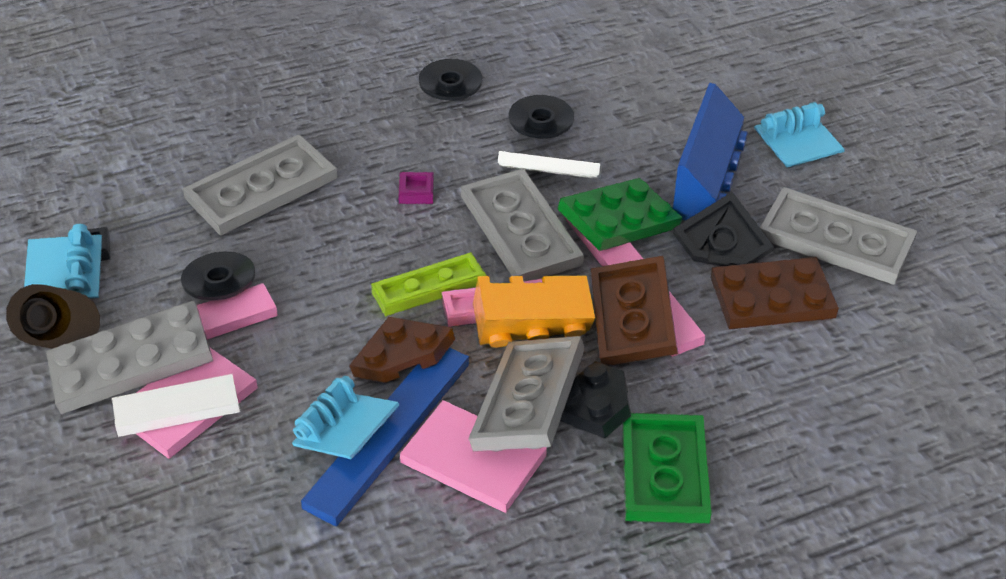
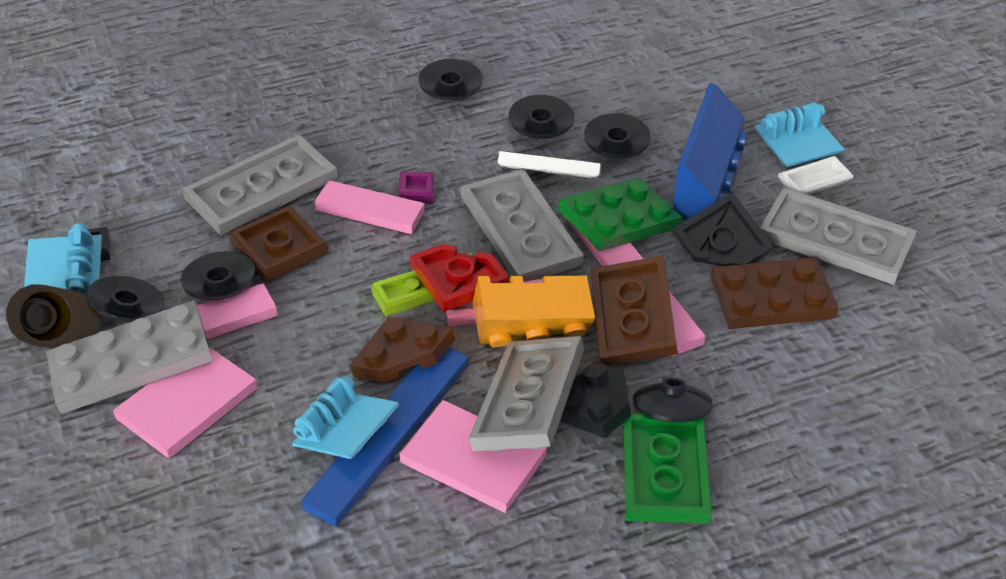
(124, 298): none -> black dish
(175, 405): white tile -> none
(278, 243): none -> reddish brown plate
(370, 207): none -> bright pink tile
(454, 275): none -> red plate
(617, 135): none -> black dish
(672, 401): none -> black dish
(816, 176): none -> white tile

